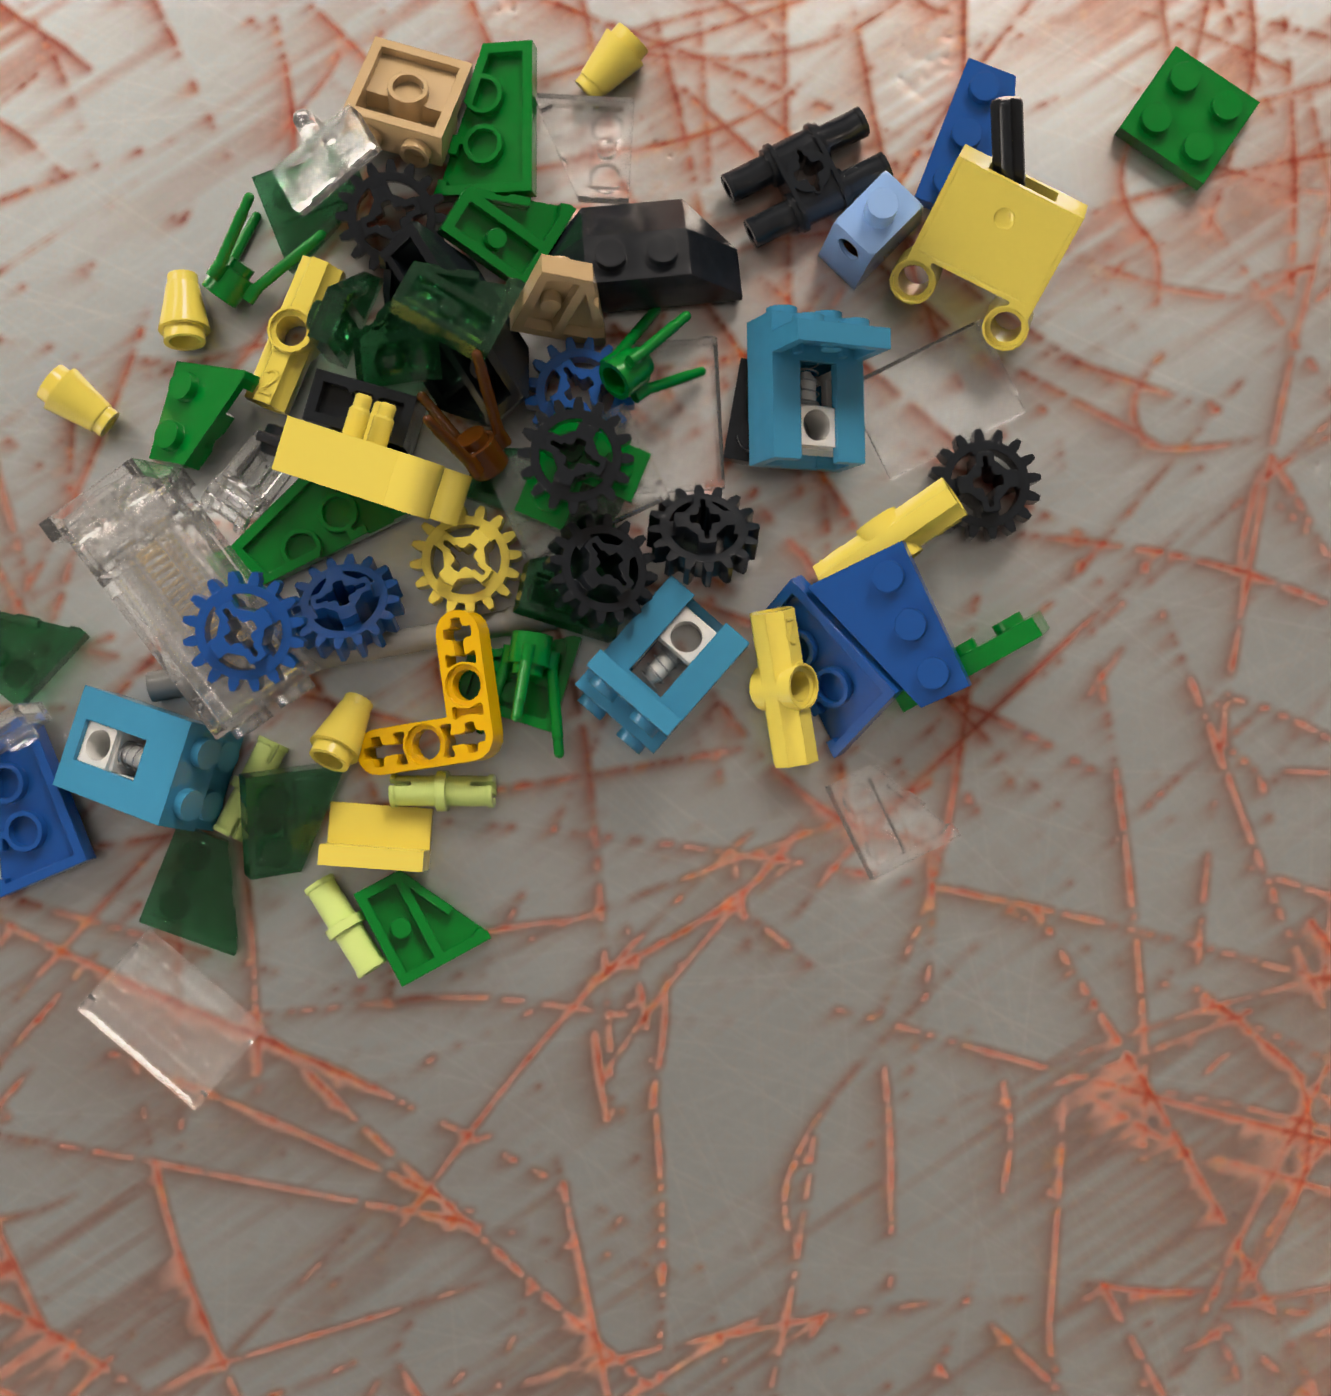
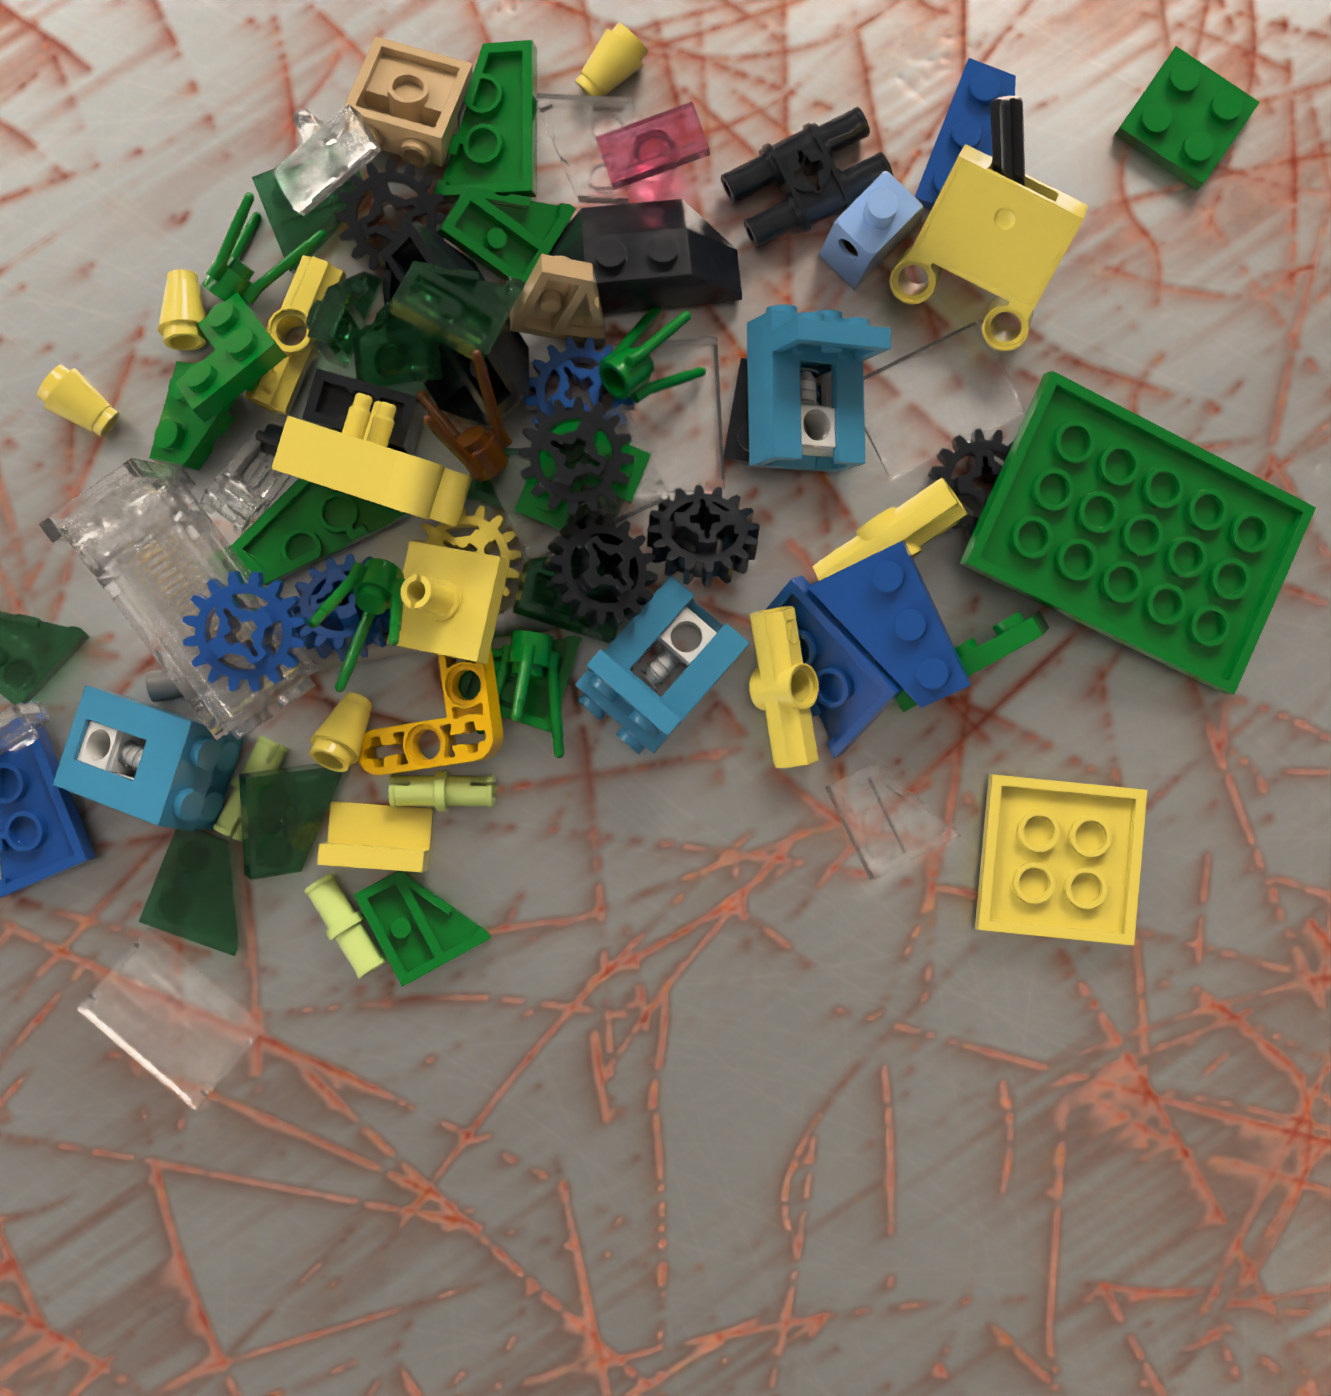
(240, 358): none -> green plate
(376, 589): none -> green plant
(451, 601): none -> light yellow tile
(653, 146): none -> clear pink tile
(1061, 859): none -> light yellow plate
(1137, 533): none -> green plate

